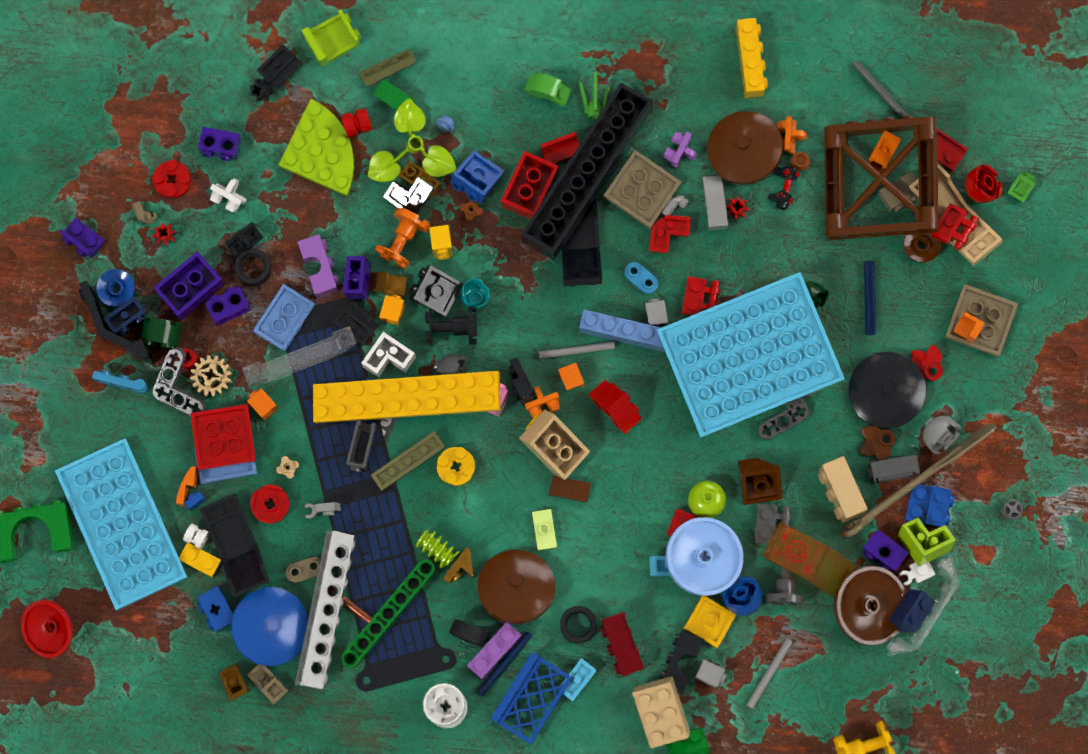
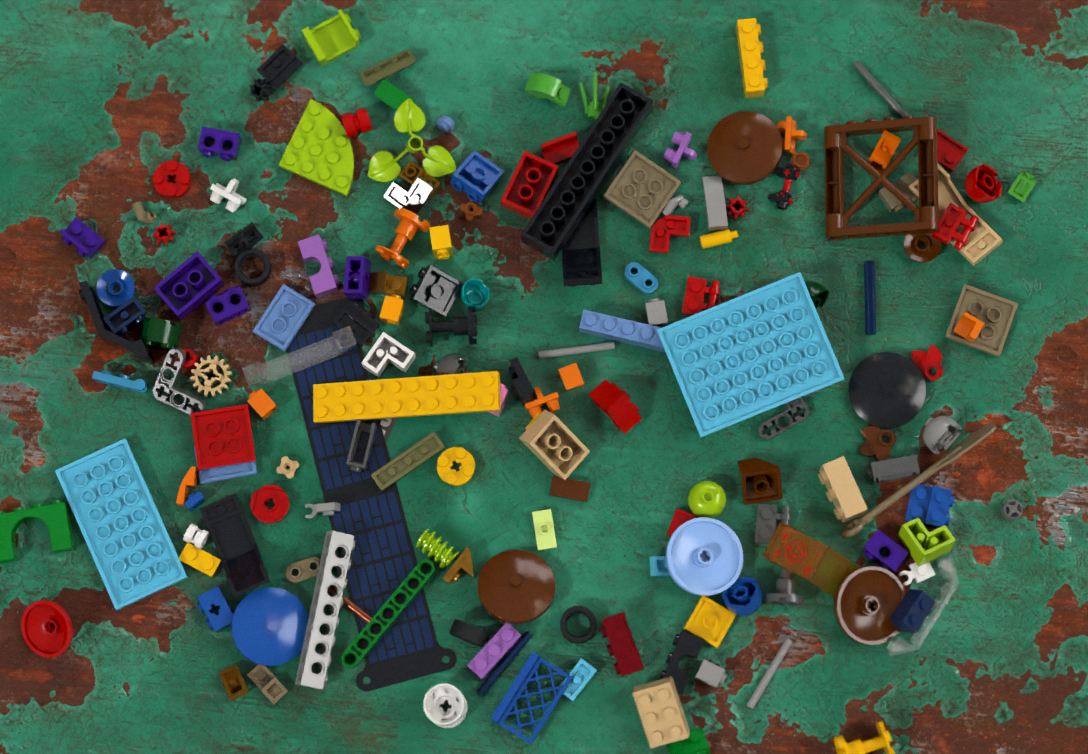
(717, 238): none -> yellow cylinder

